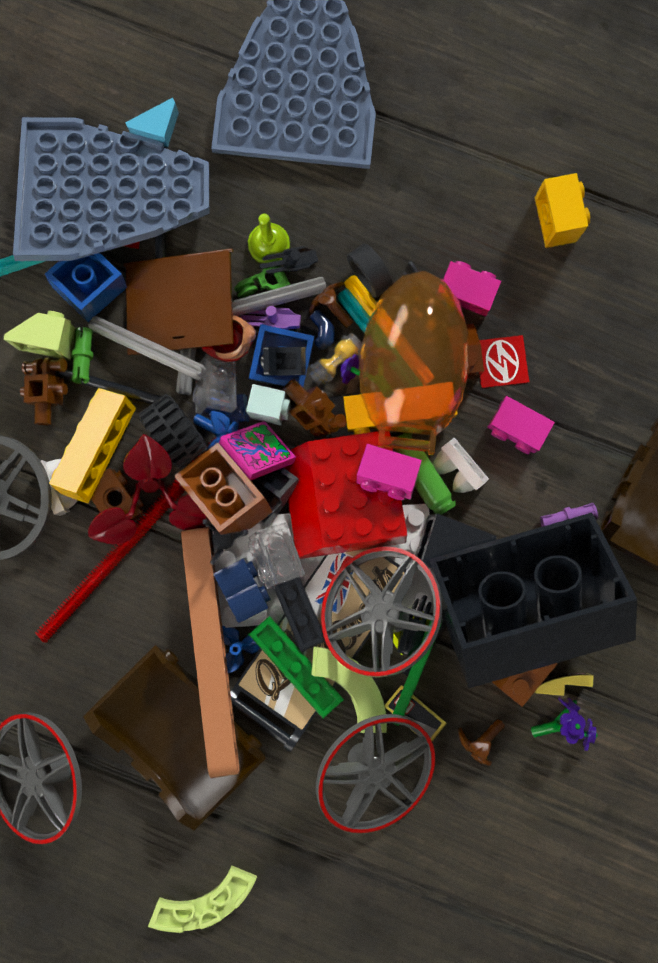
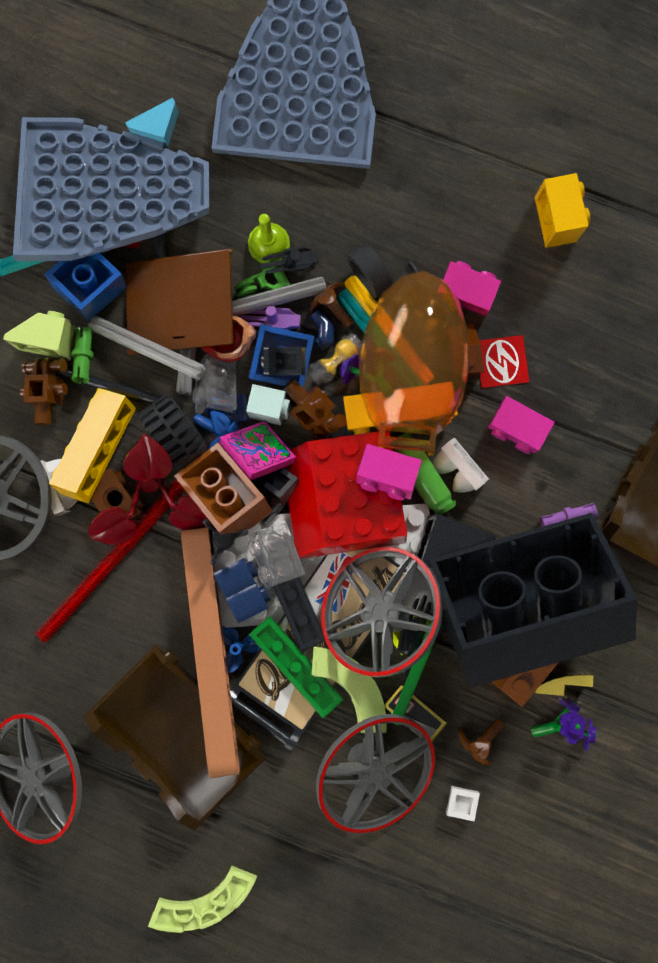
(462, 803): none -> white plate

